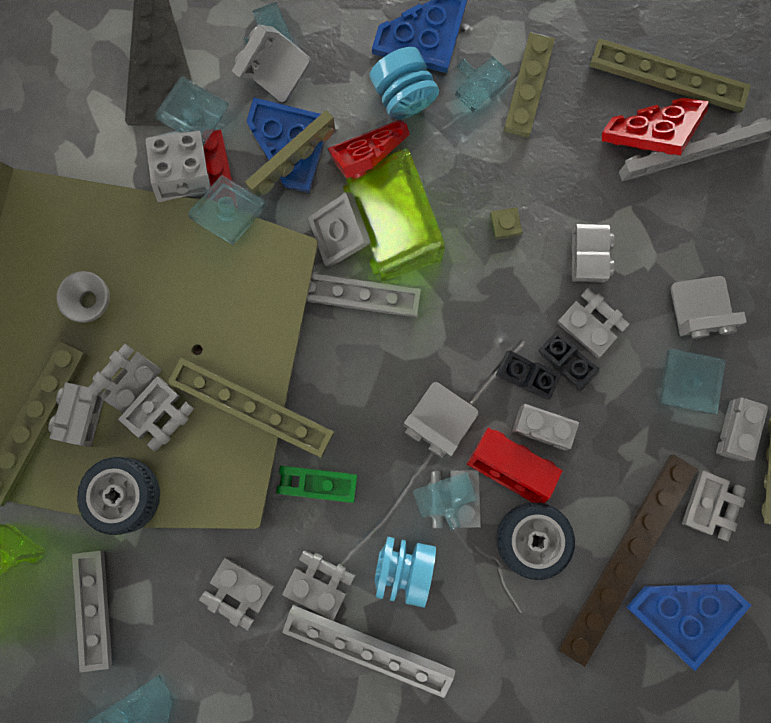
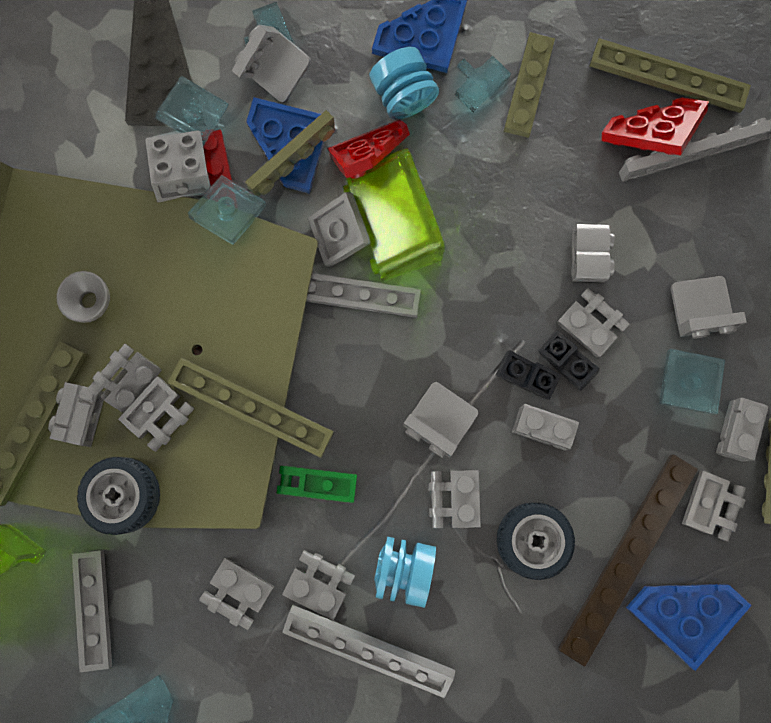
(445, 498): clear light blue plate -> none
(506, 223): olive plate -> none
(515, 467): red brick -> none

